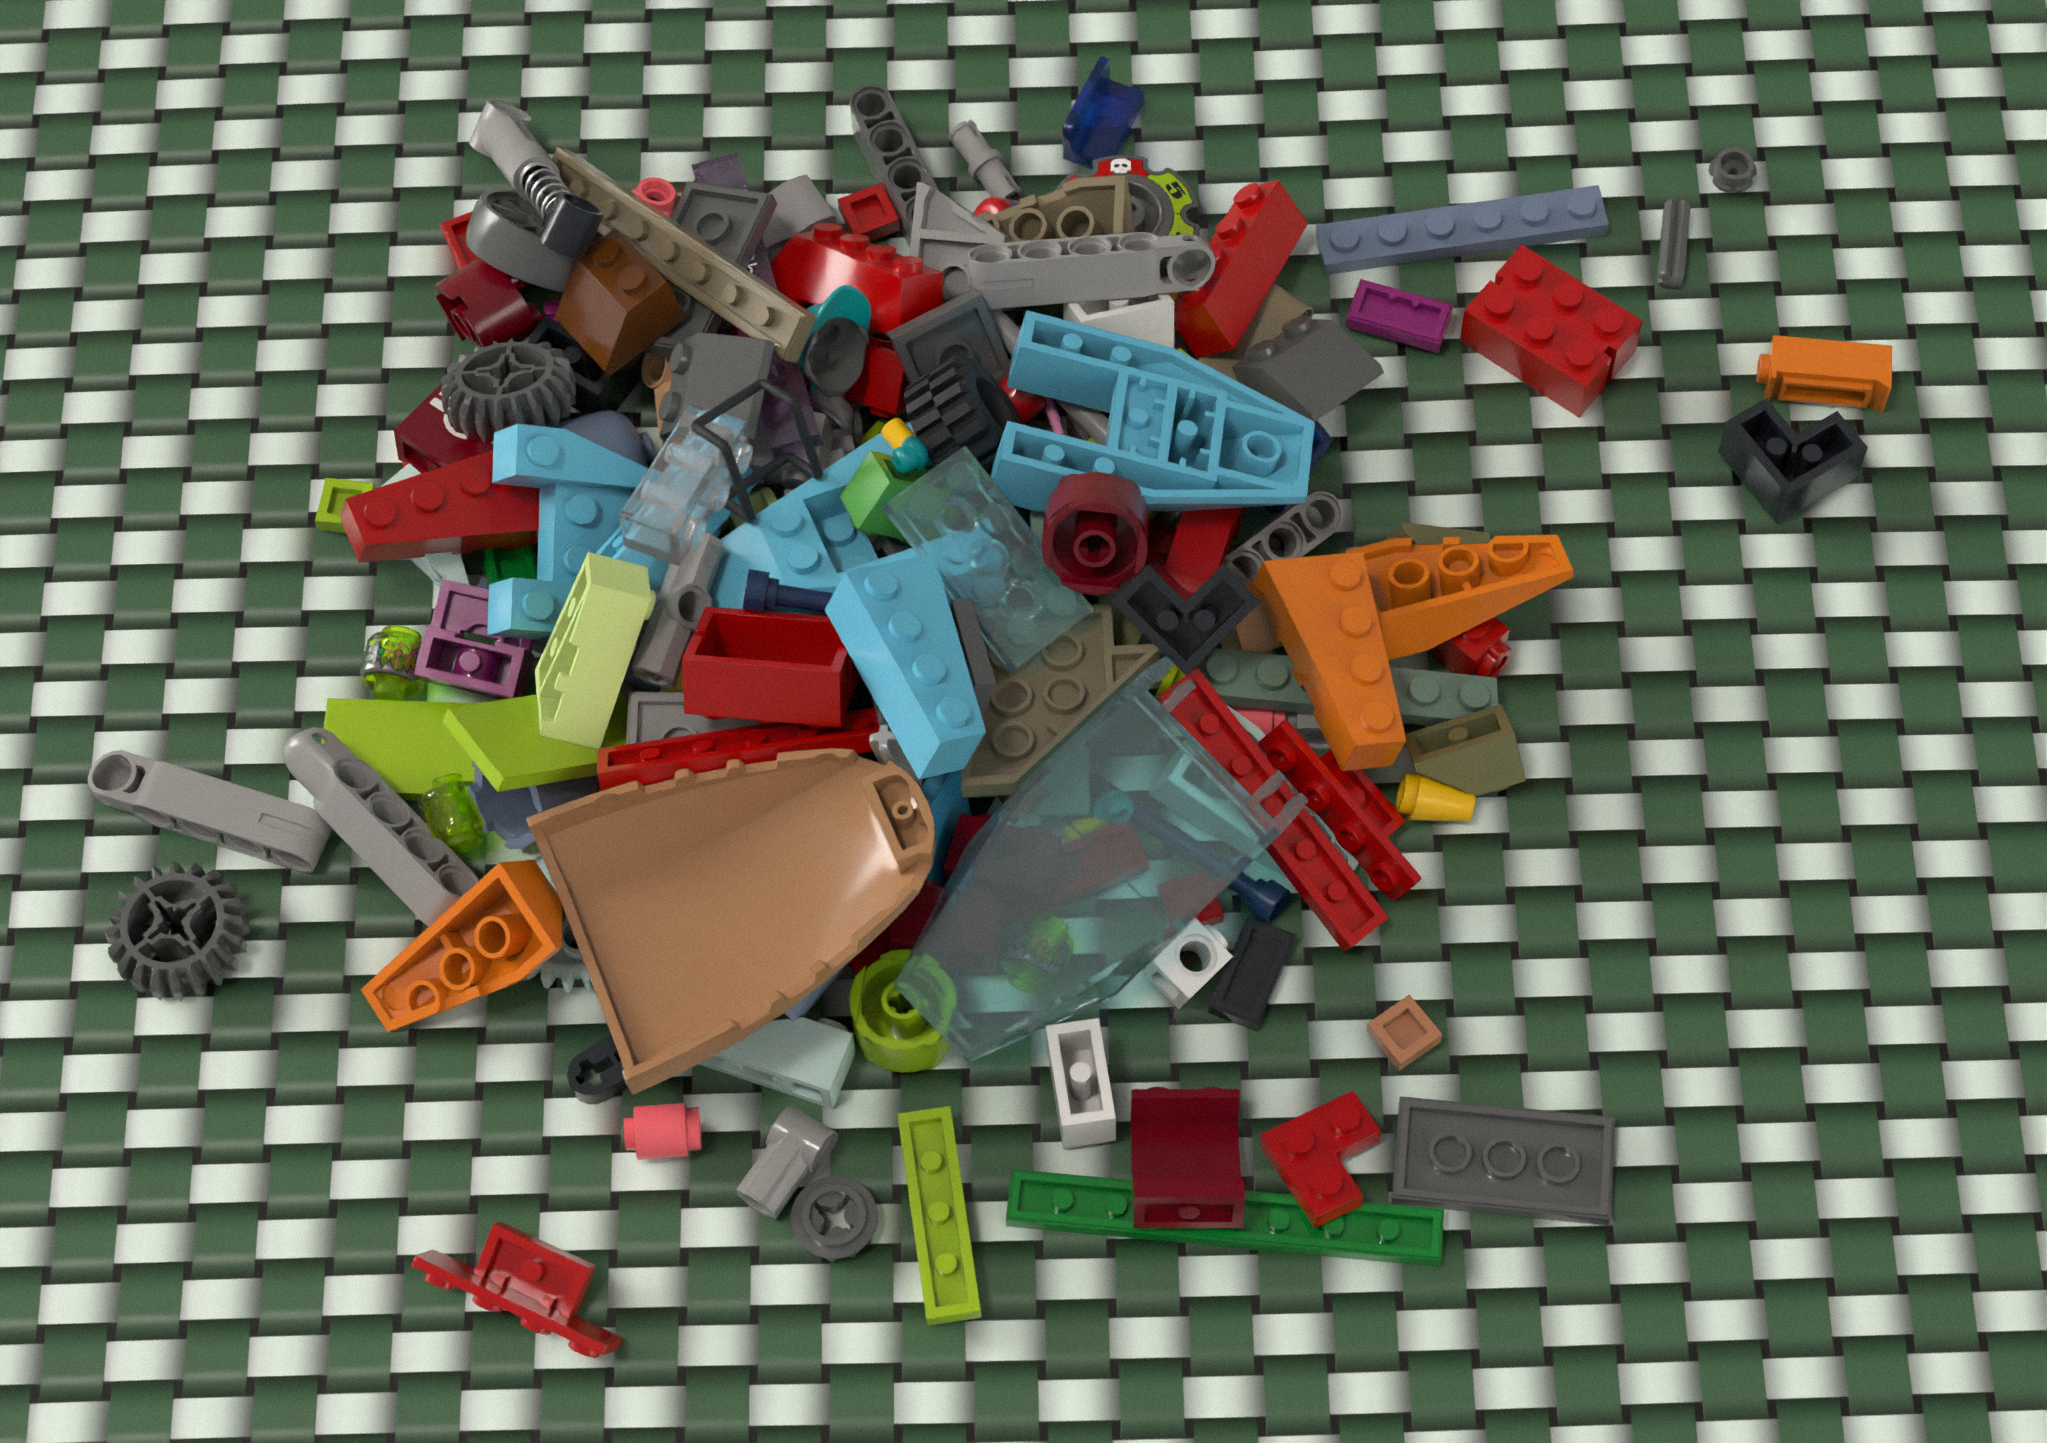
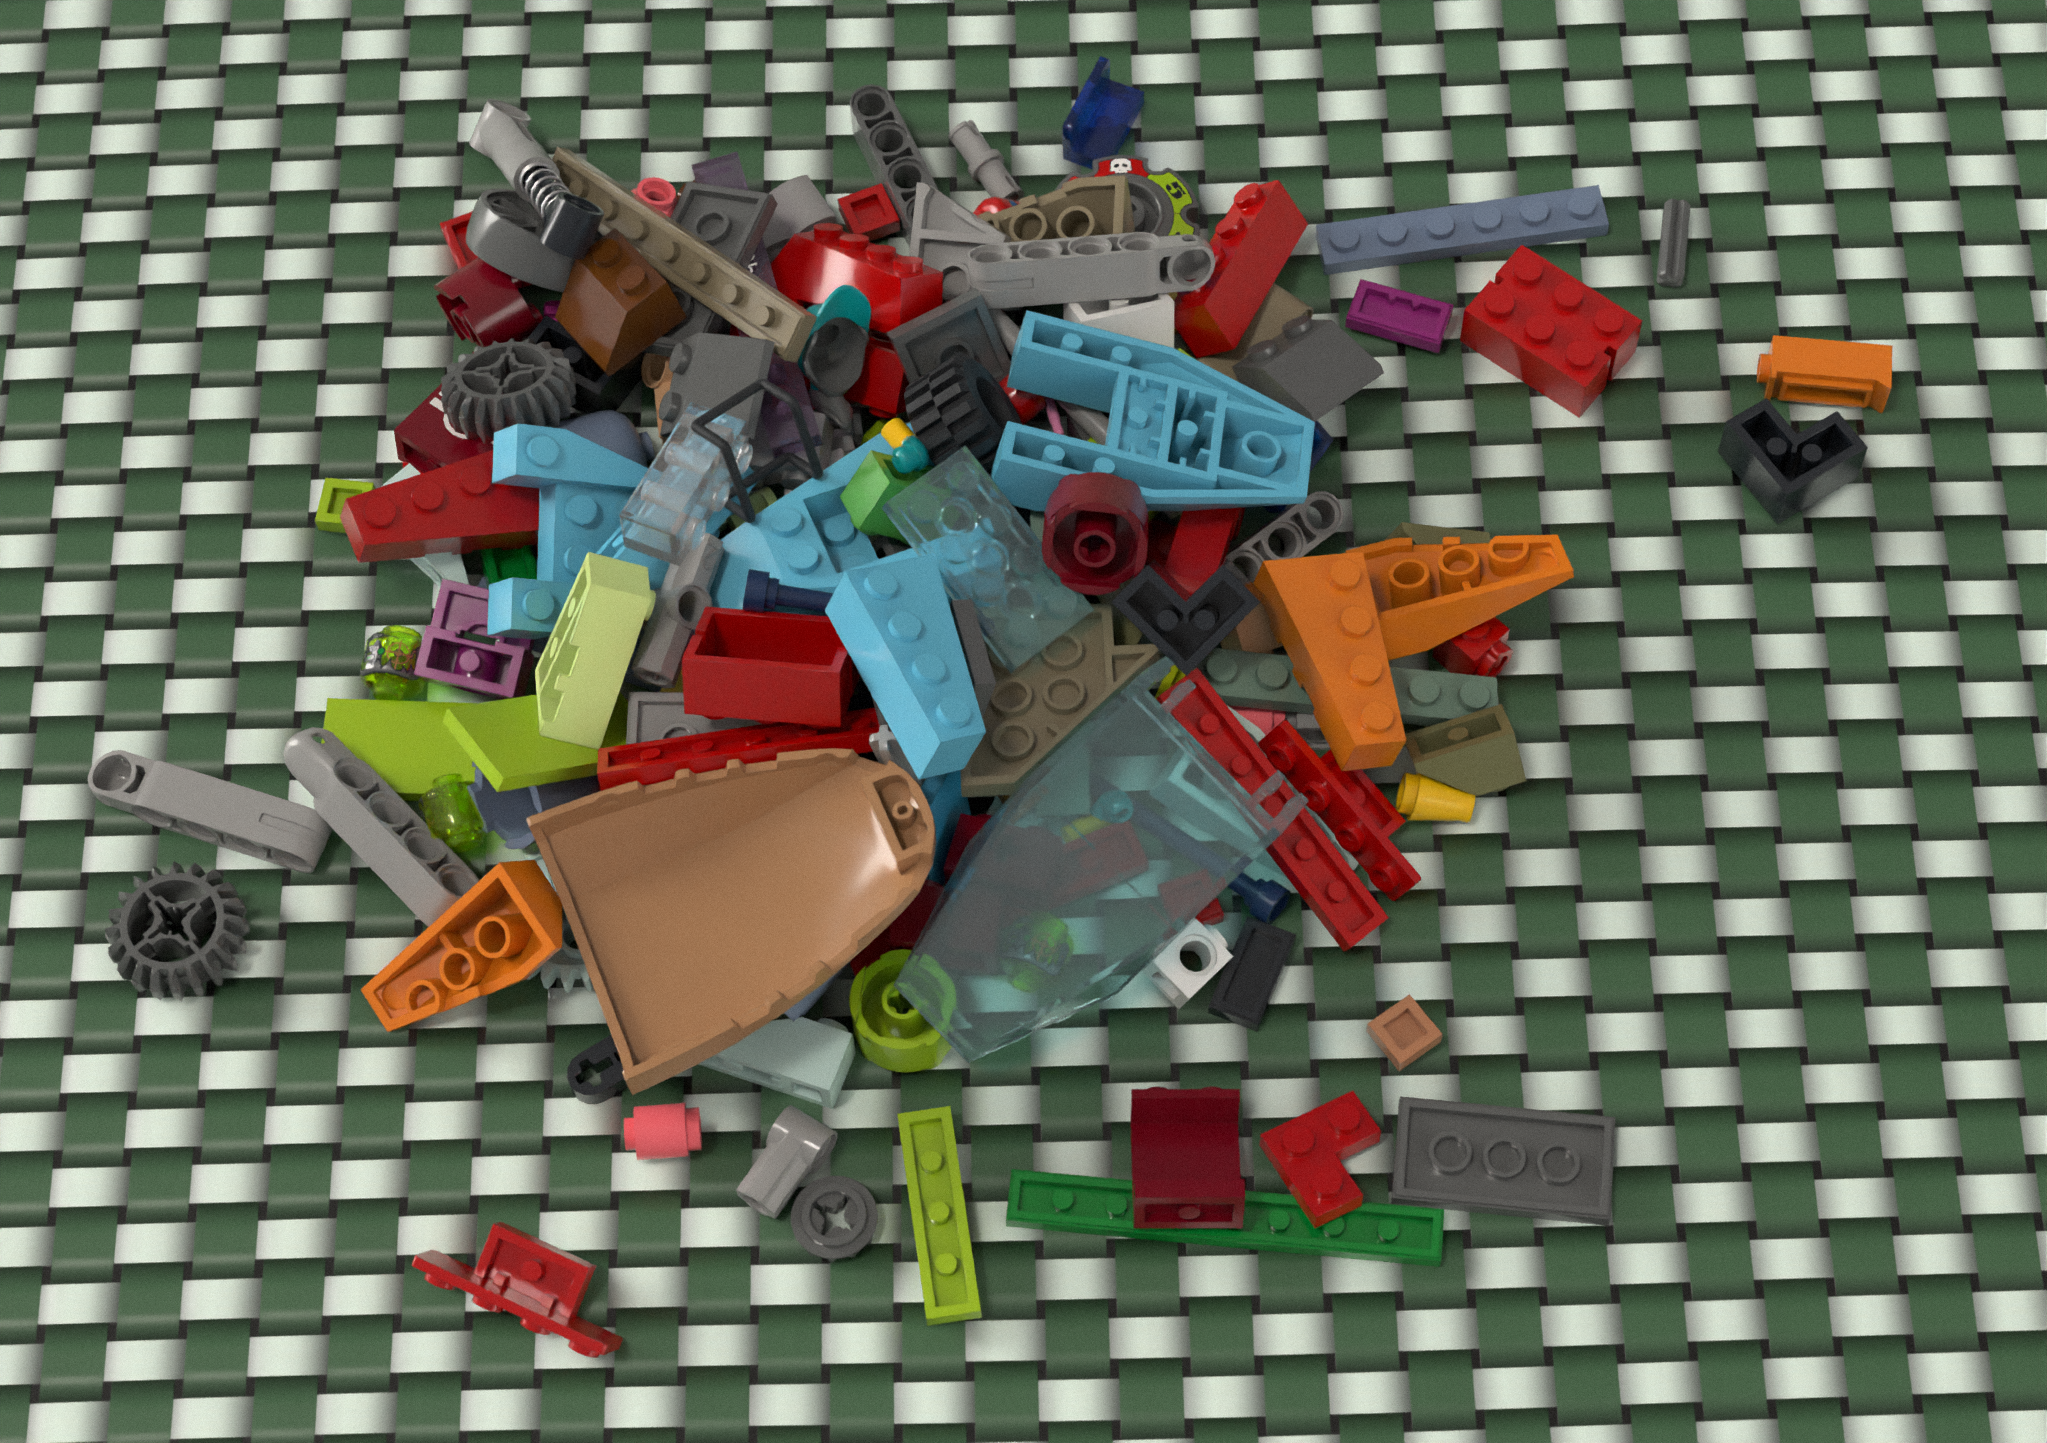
(1081, 1083): white brick -> none
(1735, 161): dark grey plate -> none

